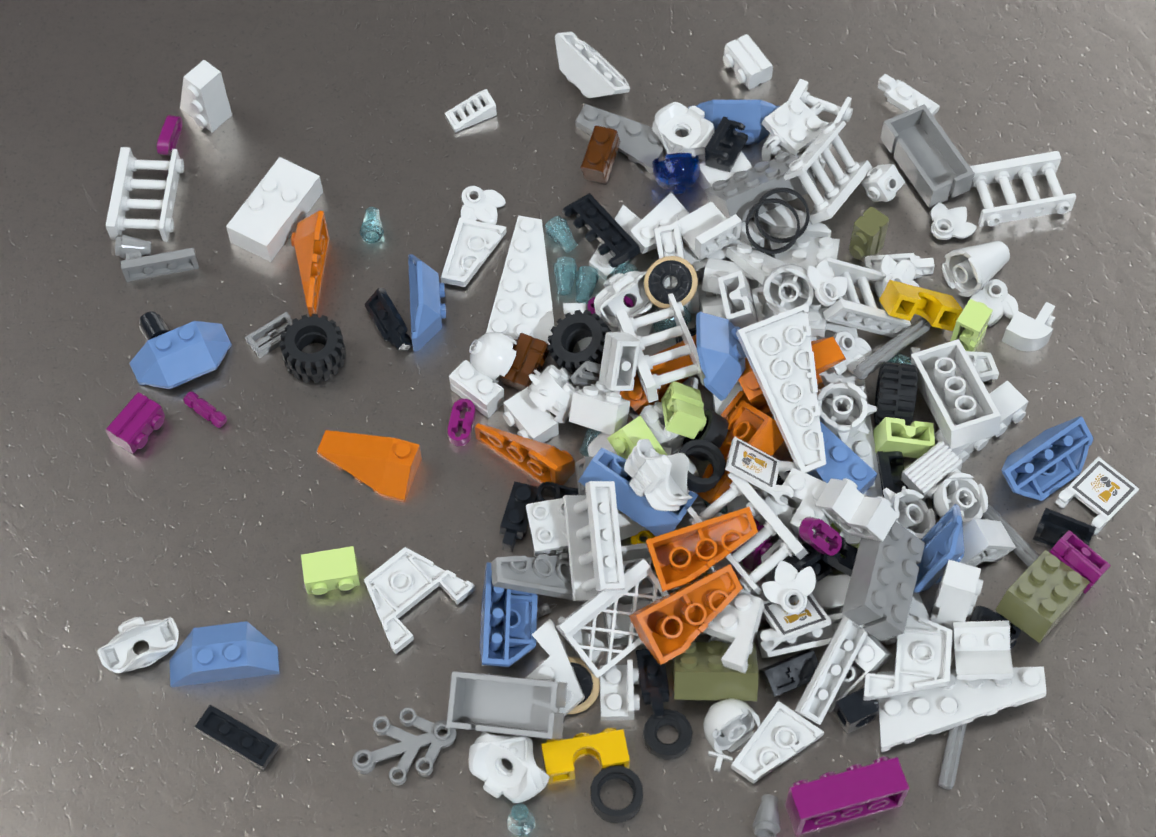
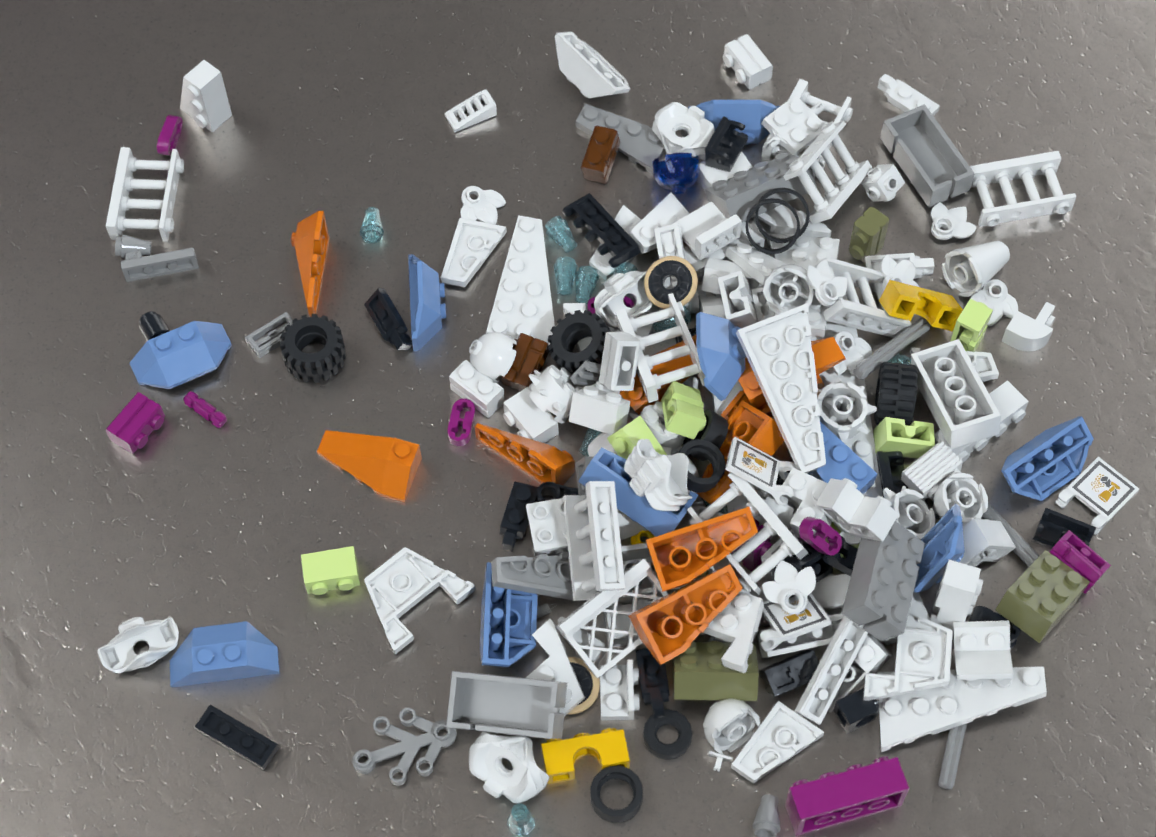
(274, 209): white brick -> none

